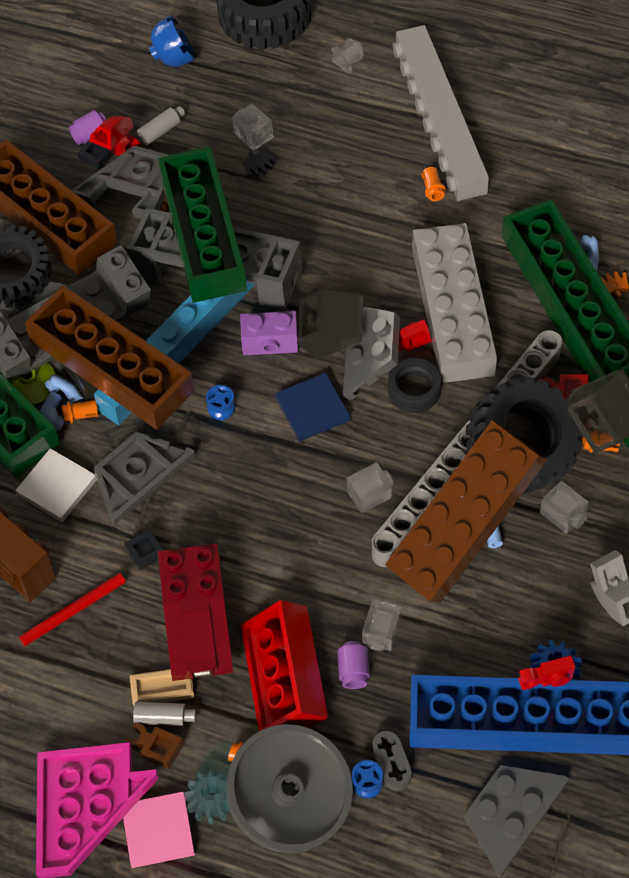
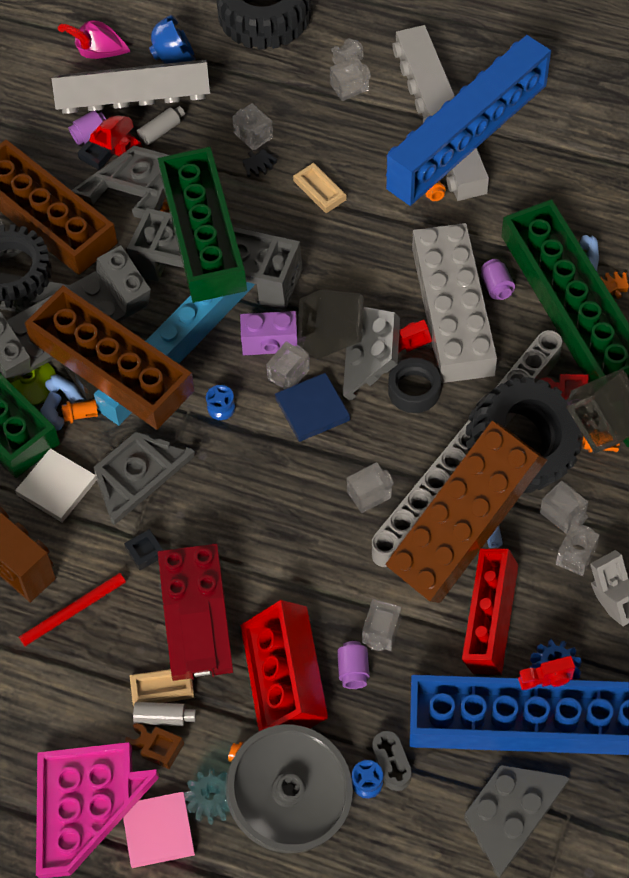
(96, 40): none -> dark pink piece
(130, 85): none -> light grey brick
(288, 366): none -> clear brick
(319, 187): none -> tan tile
(349, 78): none -> clear brick
(467, 120): none -> blue brick
(490, 612): none -> red brick
(497, 279): none -> medium lavender brick
(575, 559): none -> clear brick

